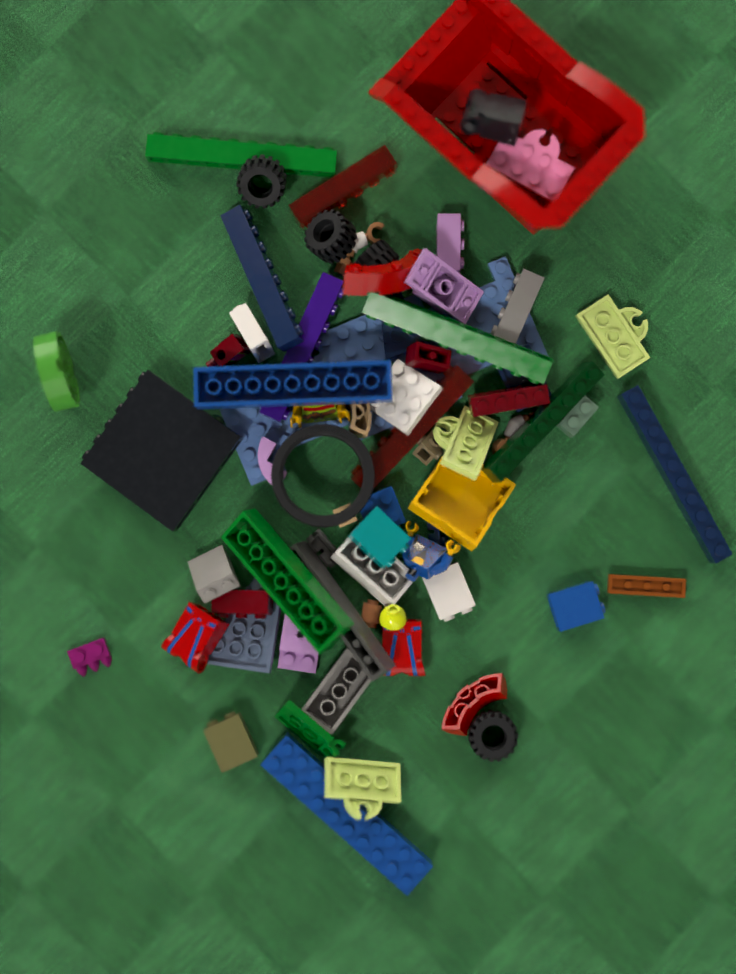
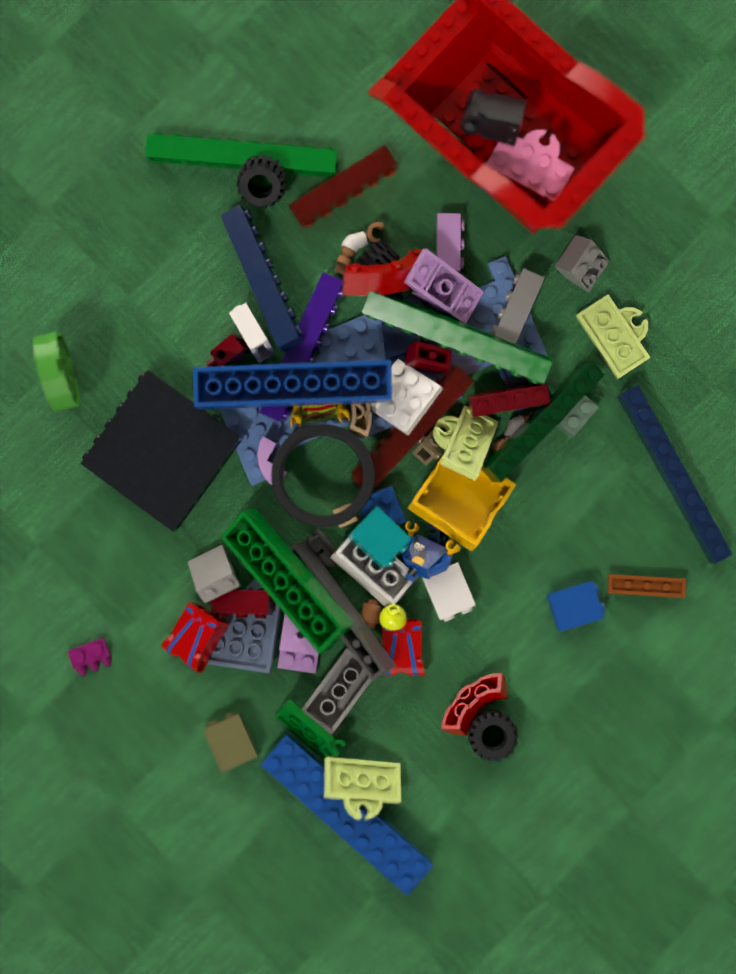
(338, 244): black tyre -> none
(582, 263): none -> light grey slope

